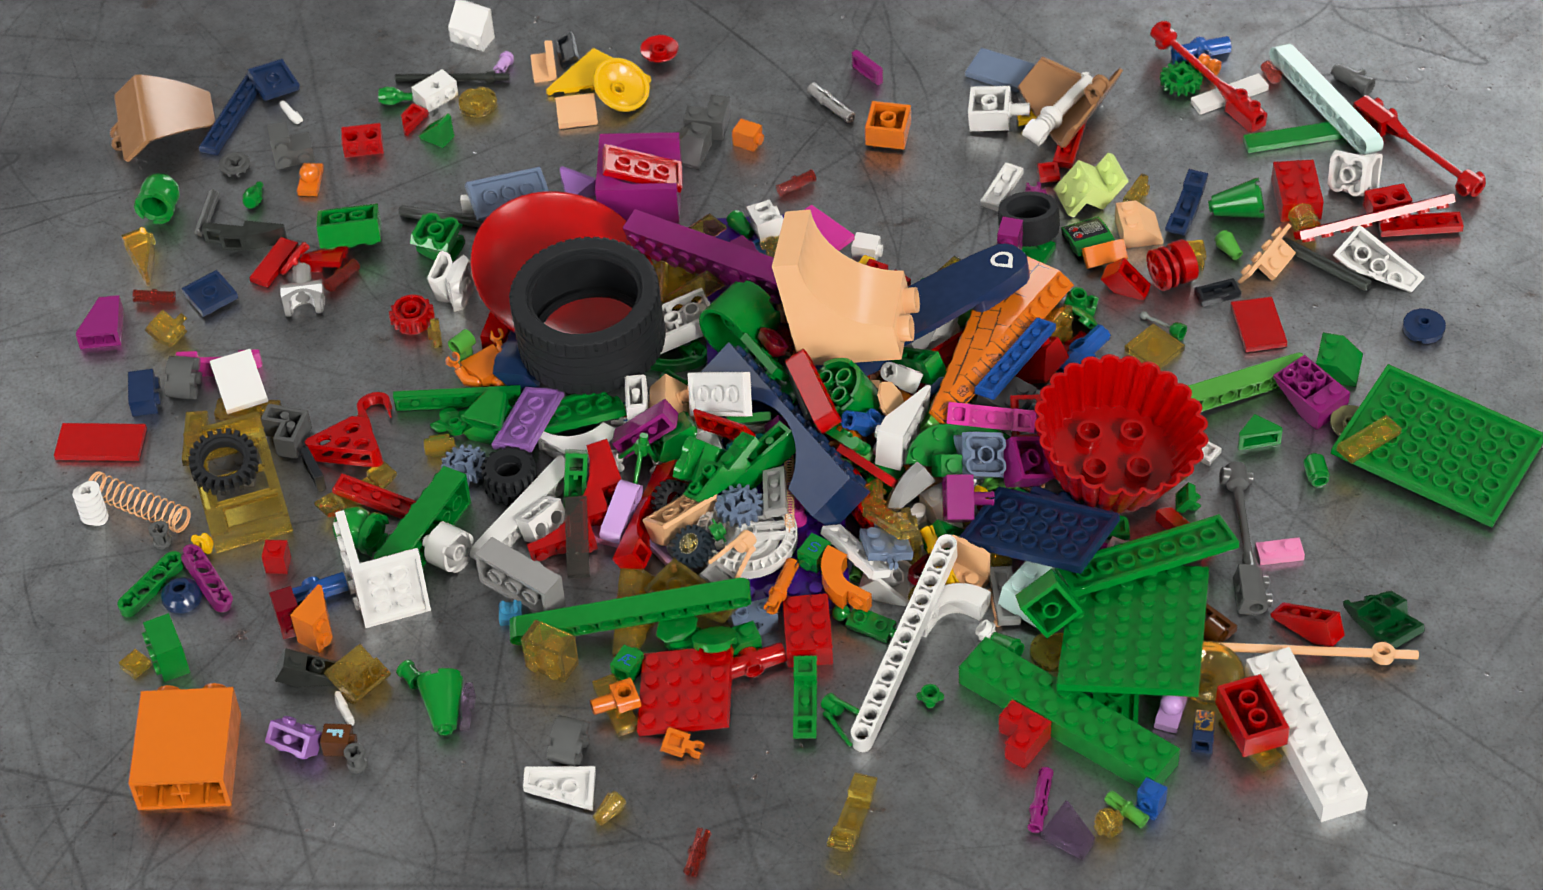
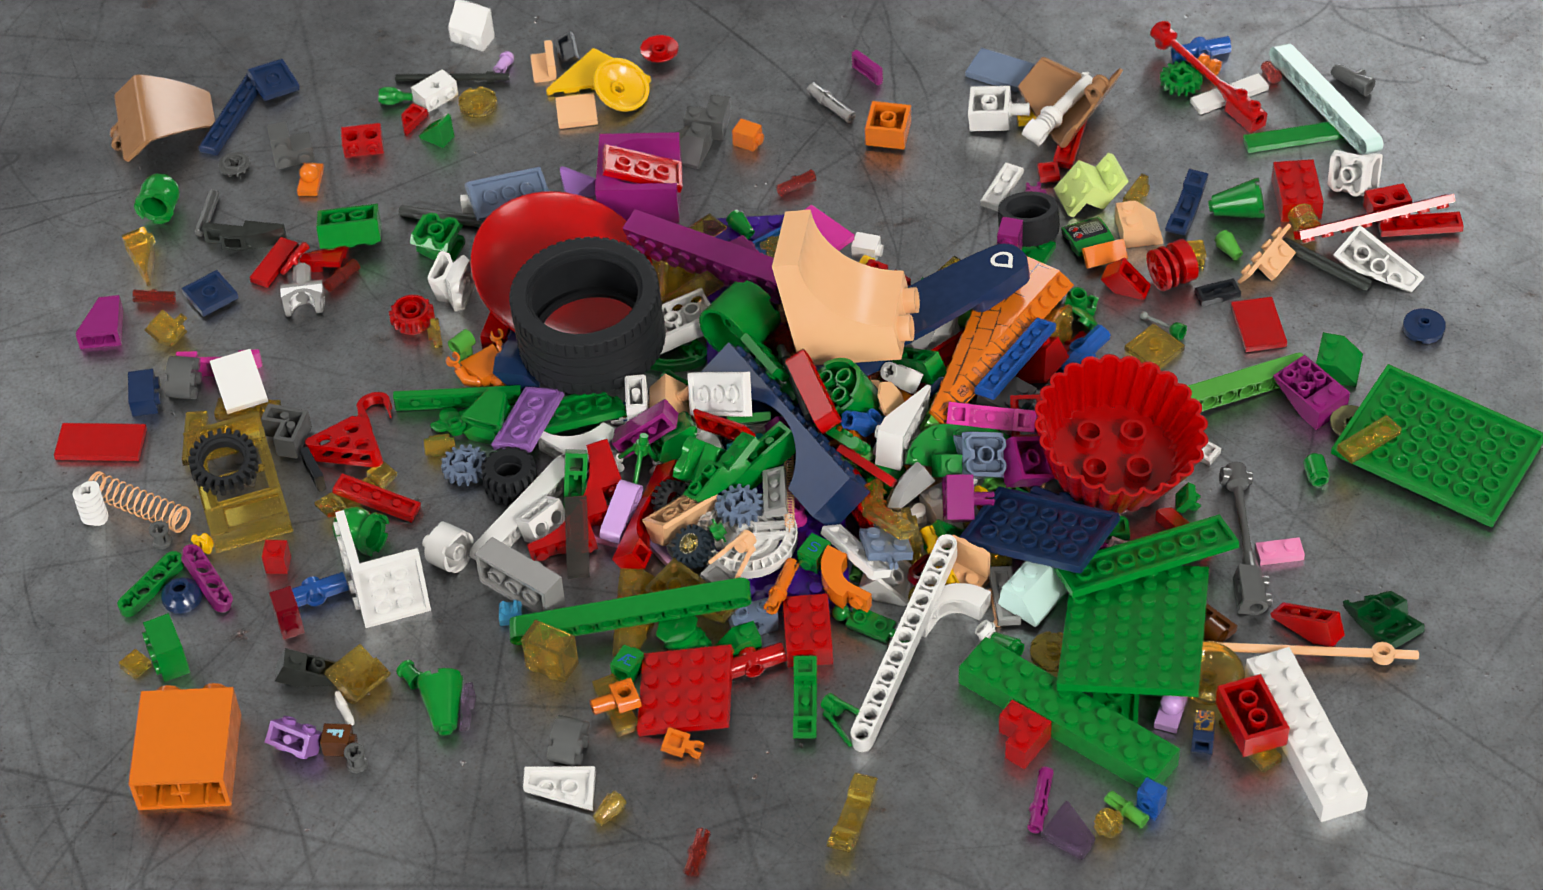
(253, 195): green piece -> none
(292, 115): white piece -> none
(312, 621): orange slope -> none
(441, 501): green brick -> none
(714, 639): green tile -> none
(765, 219): white brick -> none
(773, 342): dark red plate -> none
(930, 690): green plate -> none
(1049, 603): green brick -> none
(1259, 433): green slope -> none
(1387, 121): red bar -> none

